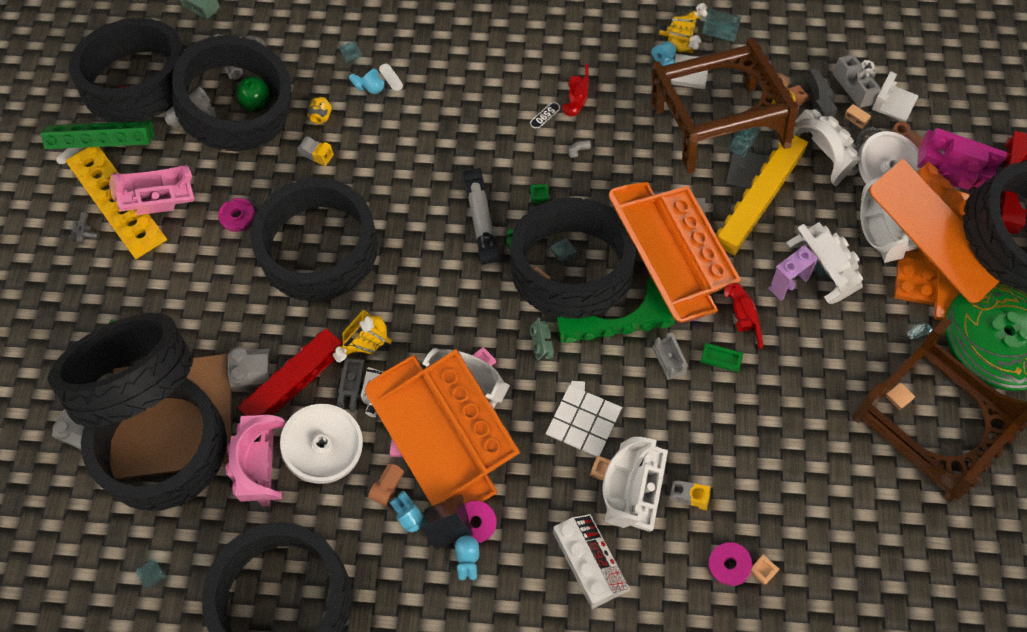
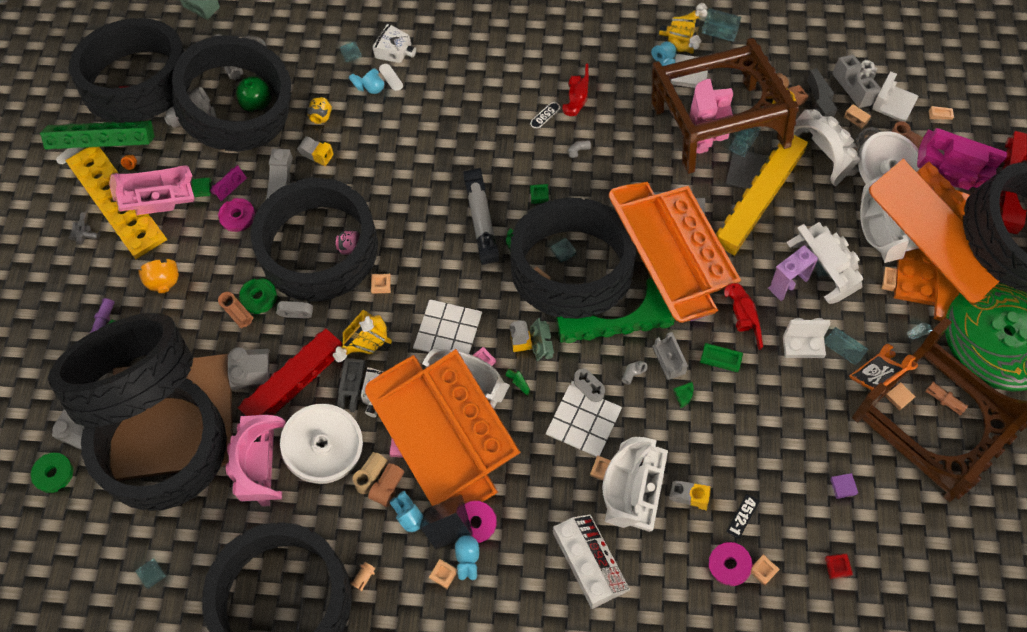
(44, 464): none -> green tile
(103, 314): none -> medium lavender pin
(127, 160): none -> orange hinge
(158, 275): none -> light orange cylinder
(201, 187): none -> green tile
(228, 183): none -> magenta hinge
(235, 309): none -> nougat piece
(262, 304): none -> green tile
(279, 171): none -> light grey slope
(294, 309): none -> light grey beam
(347, 241): none -> bright pink head
(363, 576): none -> light nougat pin
(370, 472): none -> tan piece
(380, 283): none -> light nougat tile
(393, 45): none -> white torso
(443, 574): none -> light nougat tile
(447, 327): none -> white piece
(518, 380): none -> green bar
(520, 336): none -> light grey leg
(589, 385): none -> light grey beam
(632, 370): none -> light grey arm
(684, 394): none -> green tile
(710, 105): none -> bright pink piece
(742, 516): none -> black sticker
(805, 338): none -> white bracket
(838, 566): none -> red tile
(844, 486): none -> medium lavender tile
(845, 346): none -> clear light blue tile
(882, 368): none -> flag
(889, 279): none -> light nougat piece
(941, 113): none -> light nougat piece
(946, 398): none -> nougat pin

